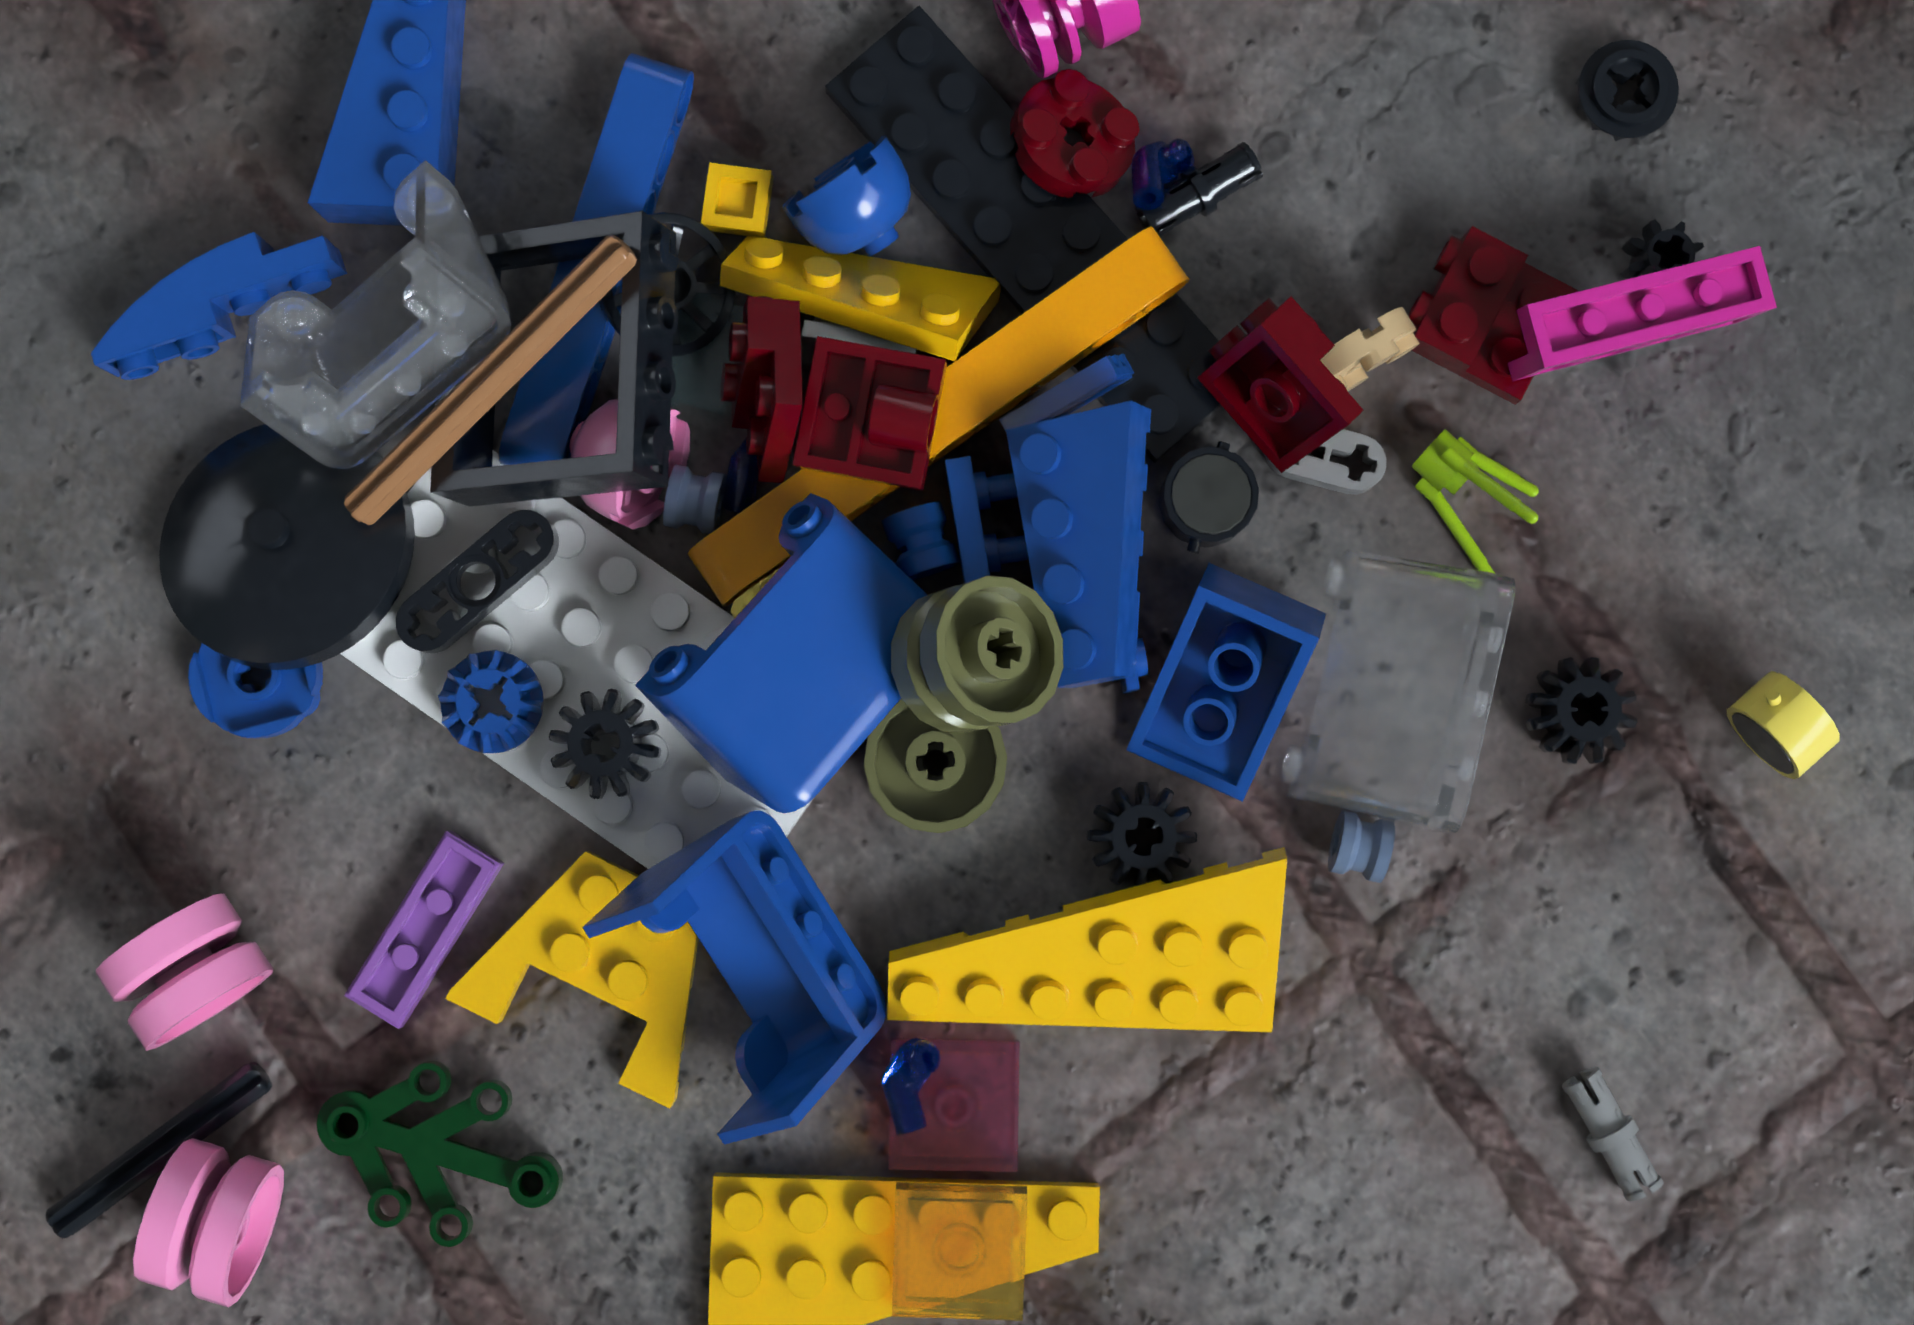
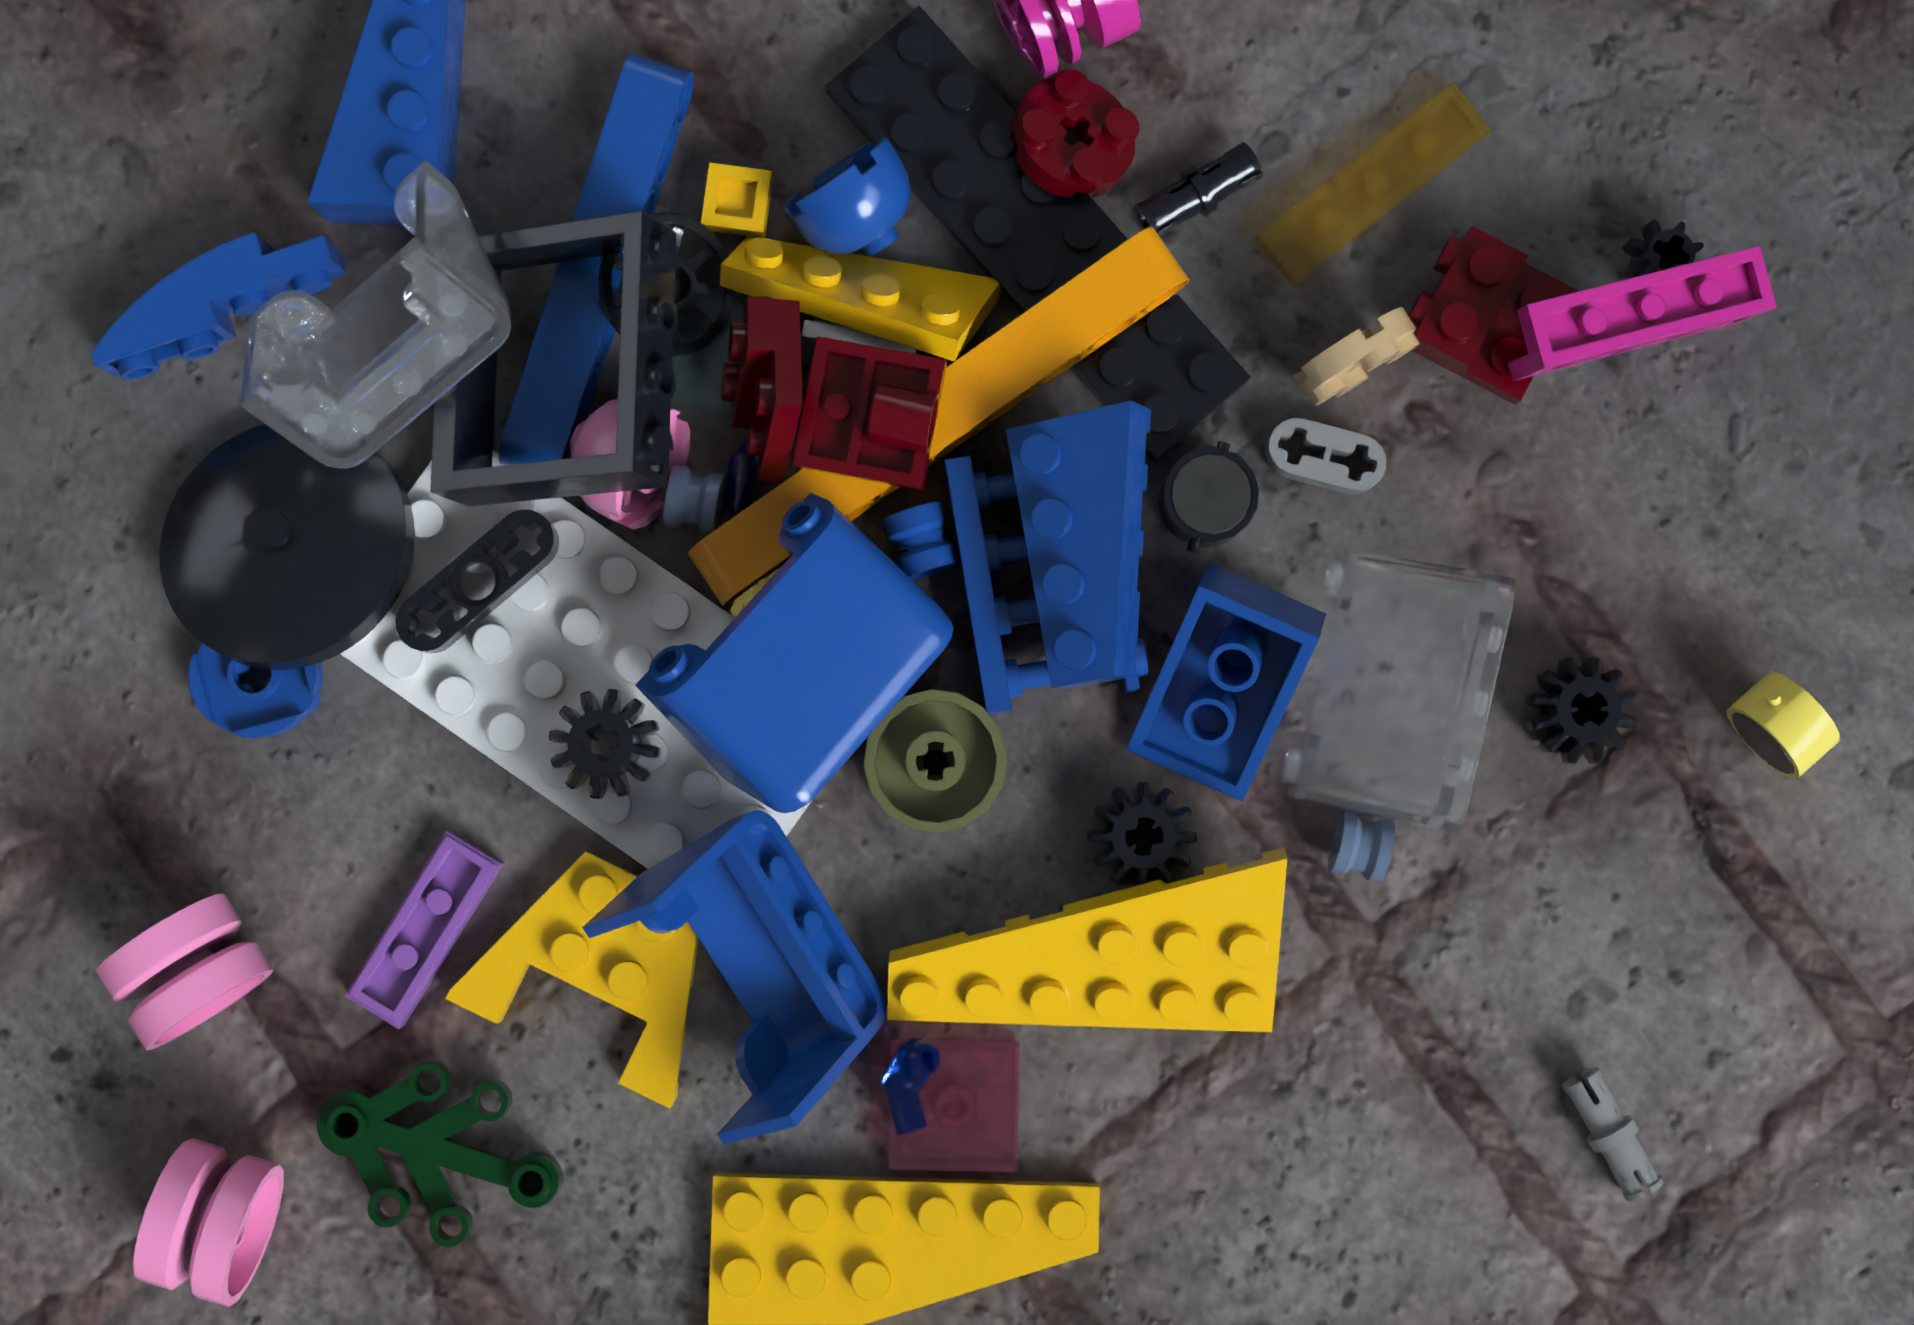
(155, 1150): black axle -> none
(490, 379): medium nougat axle -> none
(521, 697): blue gear -> none
(959, 1251): clear yellow tile -> none
(977, 655): olive wheel -> none
(1073, 392): blue tile -> none
(1155, 166): clear blue arm -> none
(1278, 384): dark red plate -> none
(1373, 184): none -> clear yellow tile
(1449, 465): lime plant -> none
(1655, 91): black gear -> none

